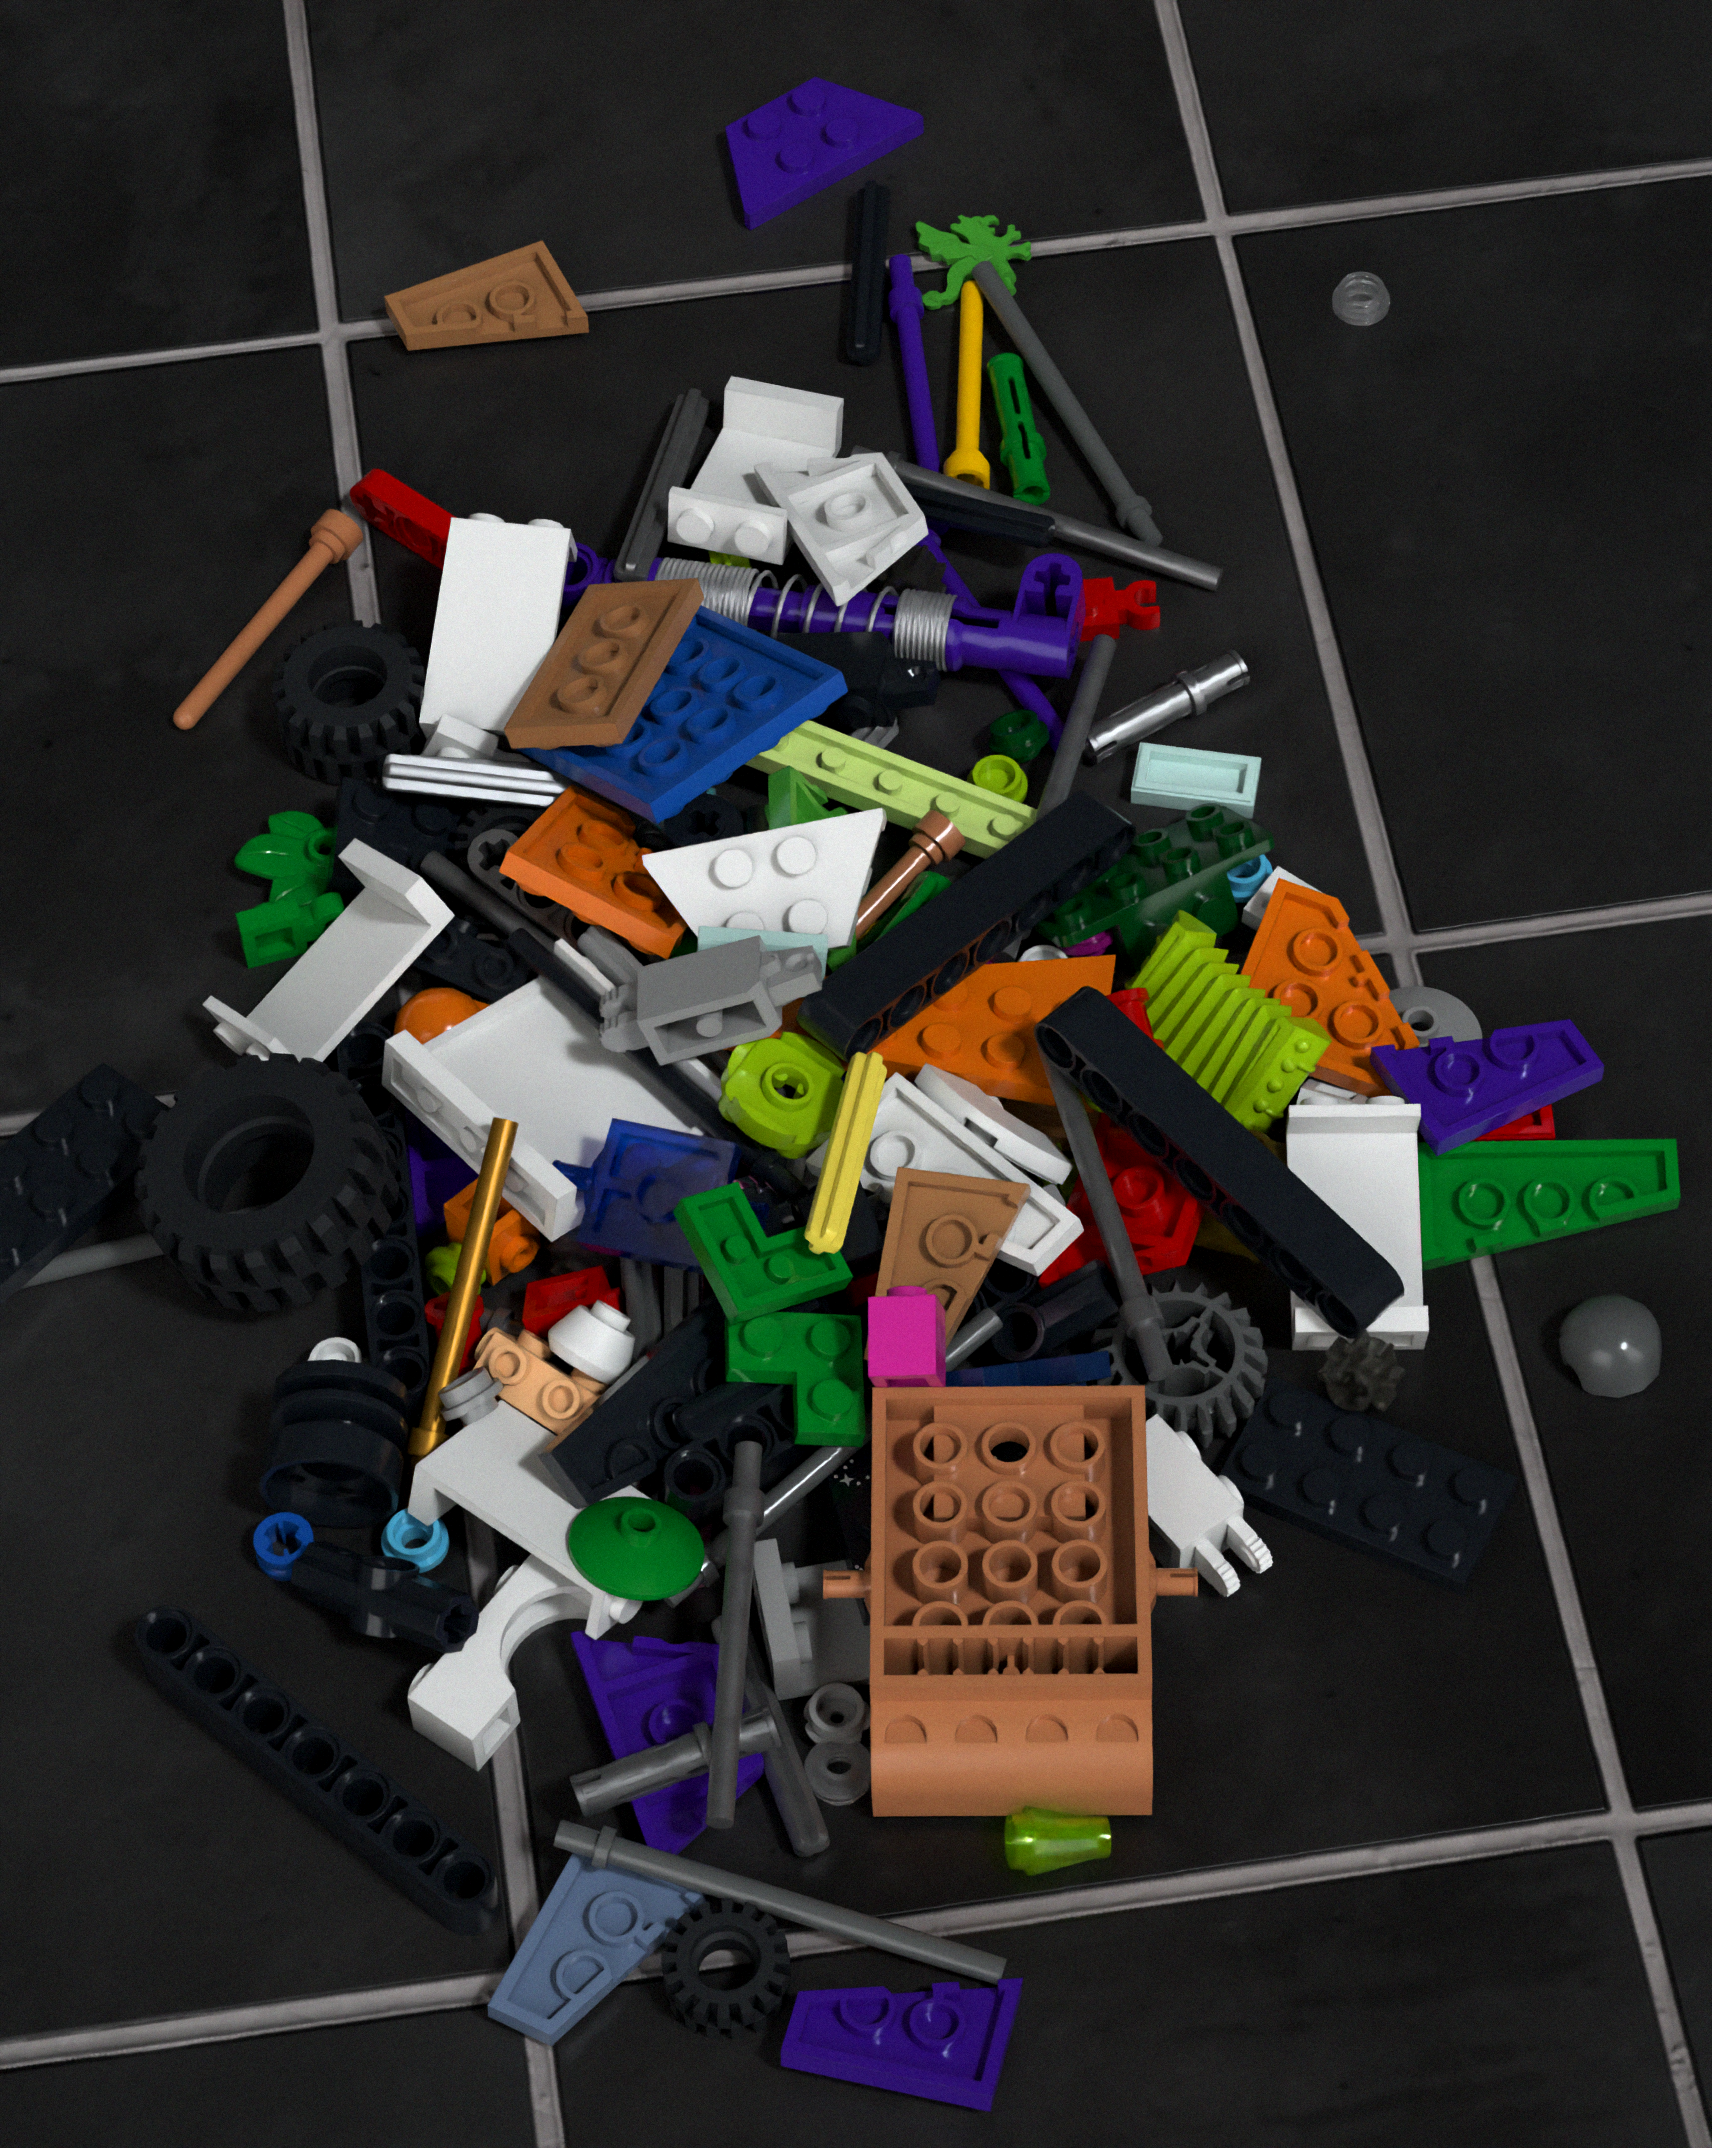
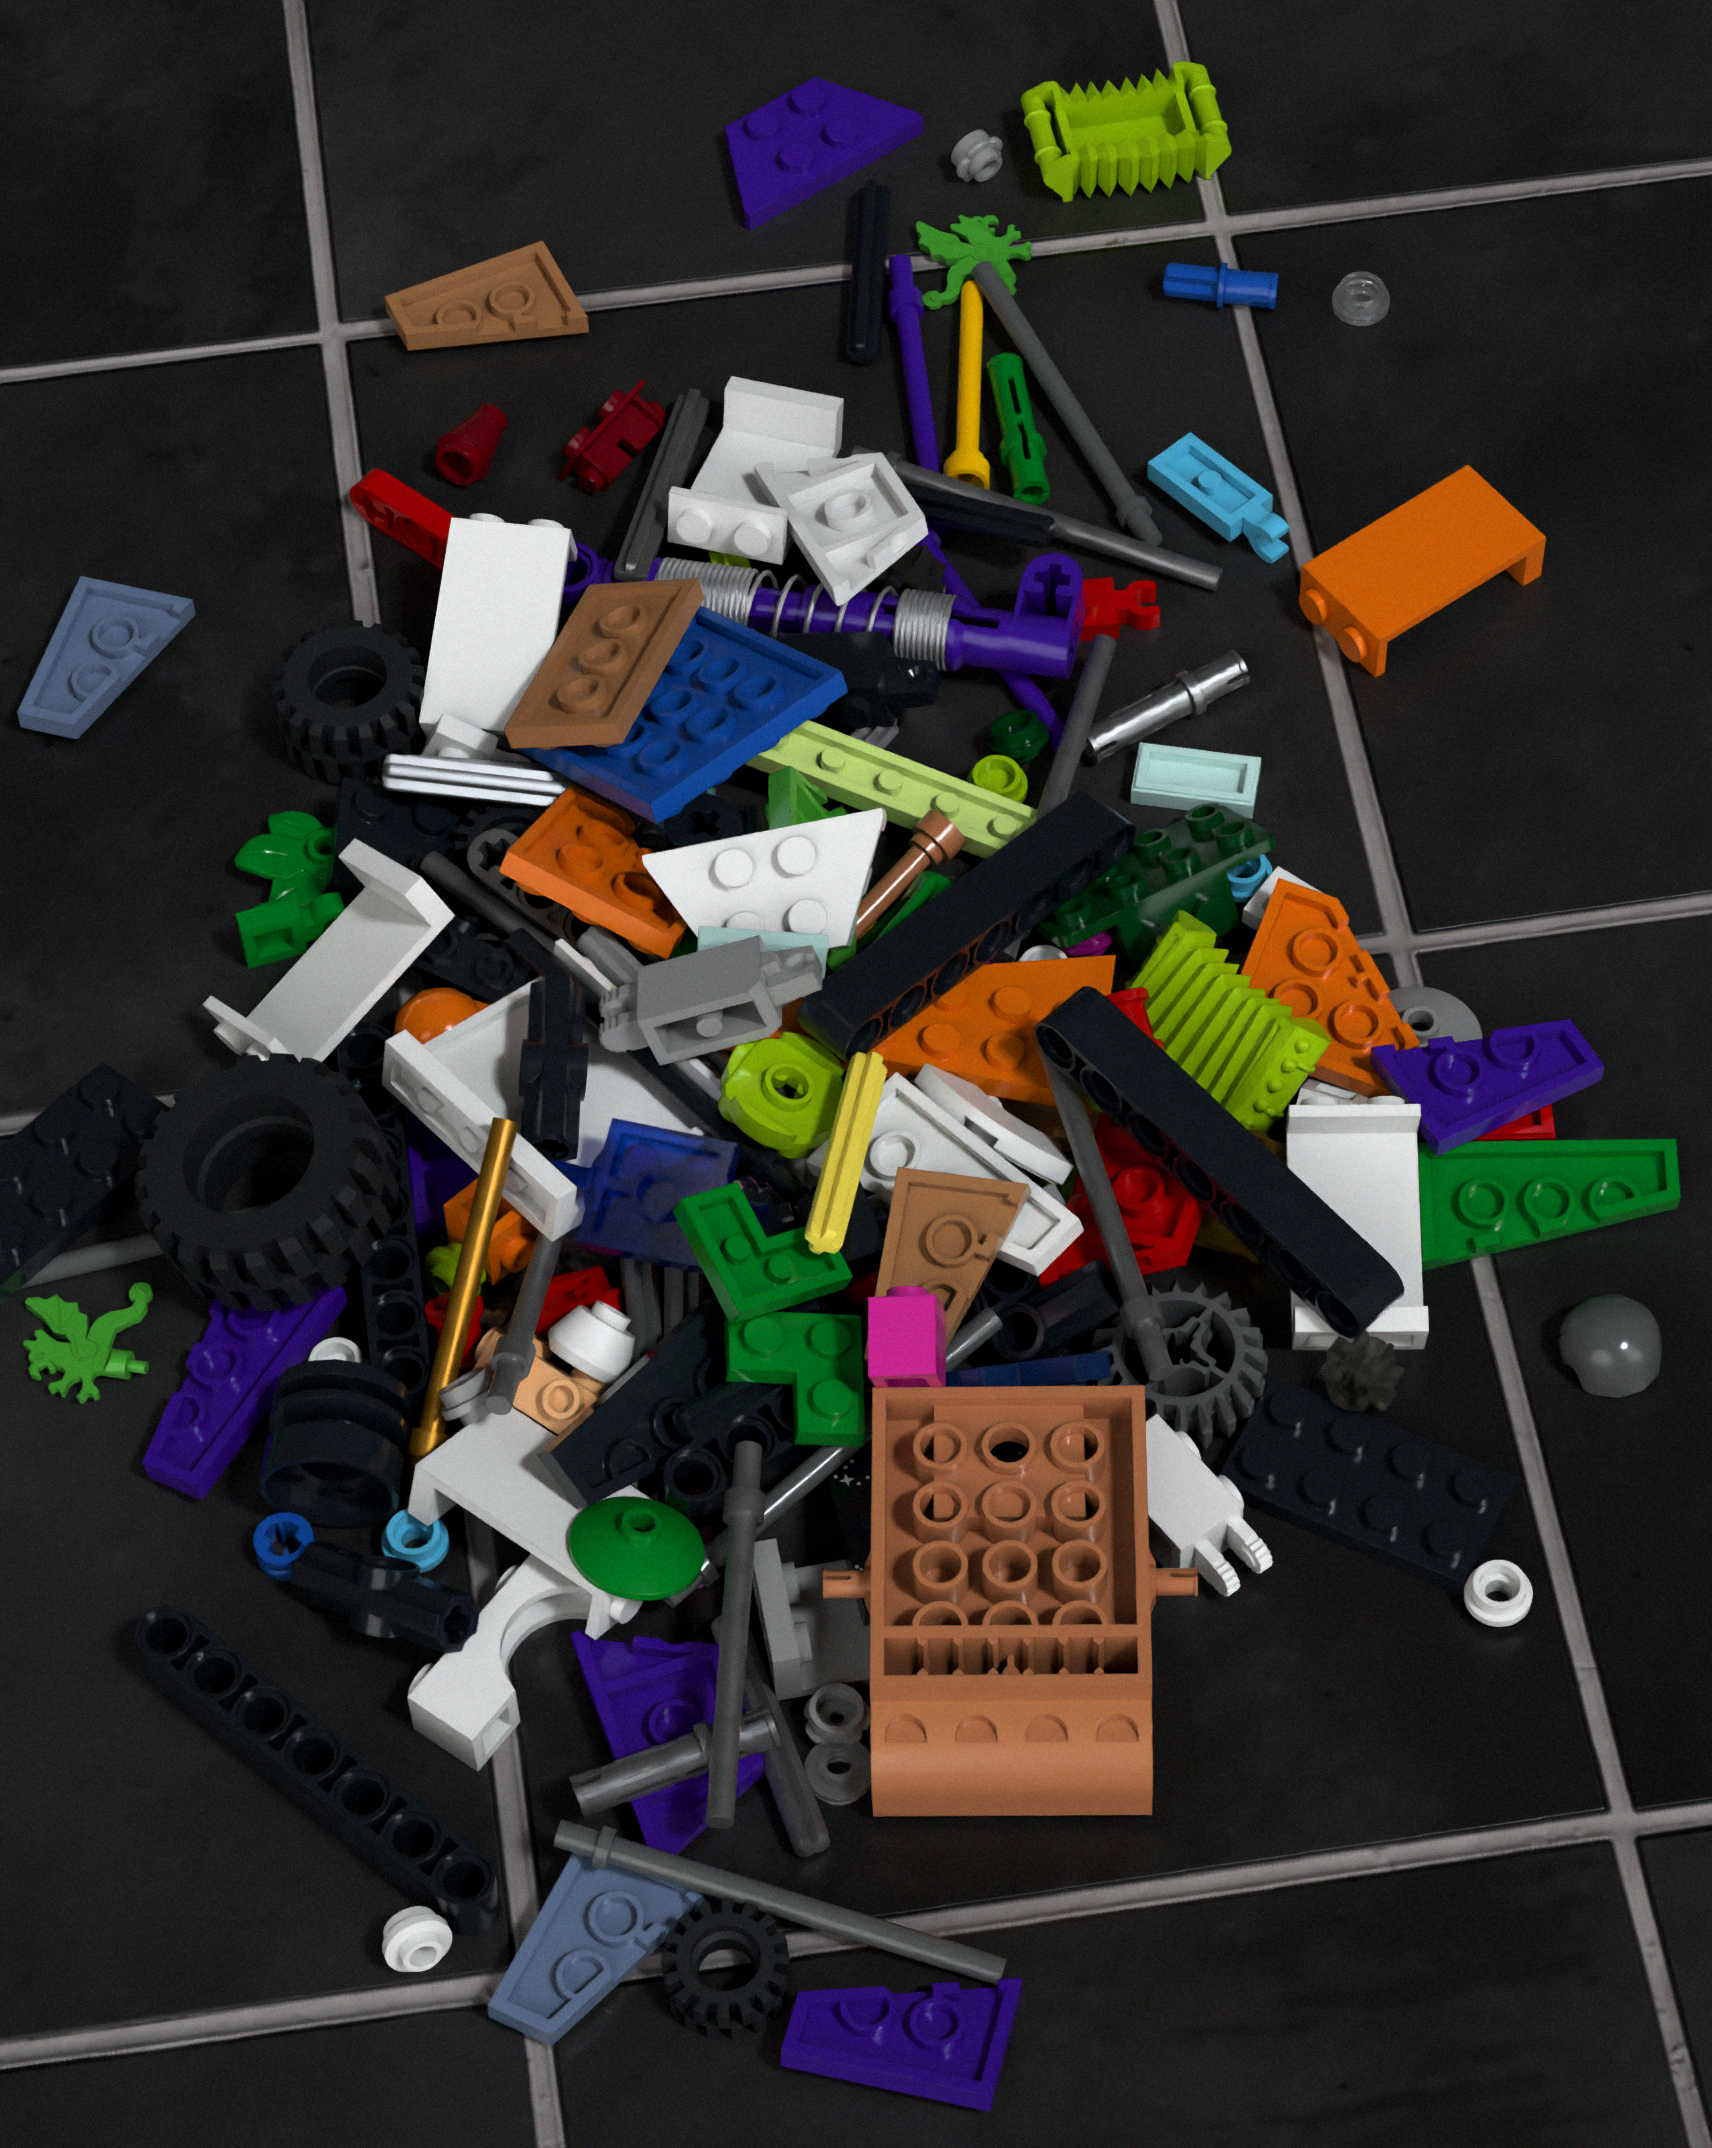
(89, 1349): none -> bright green piece
(97, 652): none -> sand blue wing
(232, 1387): none -> dark purple wing
(332, 539): nougat piece -> none
(415, 1939): none -> white plate
(469, 448): none -> dark red cone
(515, 1350): none -> flat silver bar
(554, 1067): none -> black piece
(596, 453): none -> dark red hinge
(977, 156): none -> light grey plate
(1053, 1839): clear neon green cone -> none
(1127, 132): none -> lime piece
(1220, 495): none -> medium azure plate
(1221, 285): none -> blue axle
(1417, 564): none -> orange panel
(1500, 1577): none -> white plate

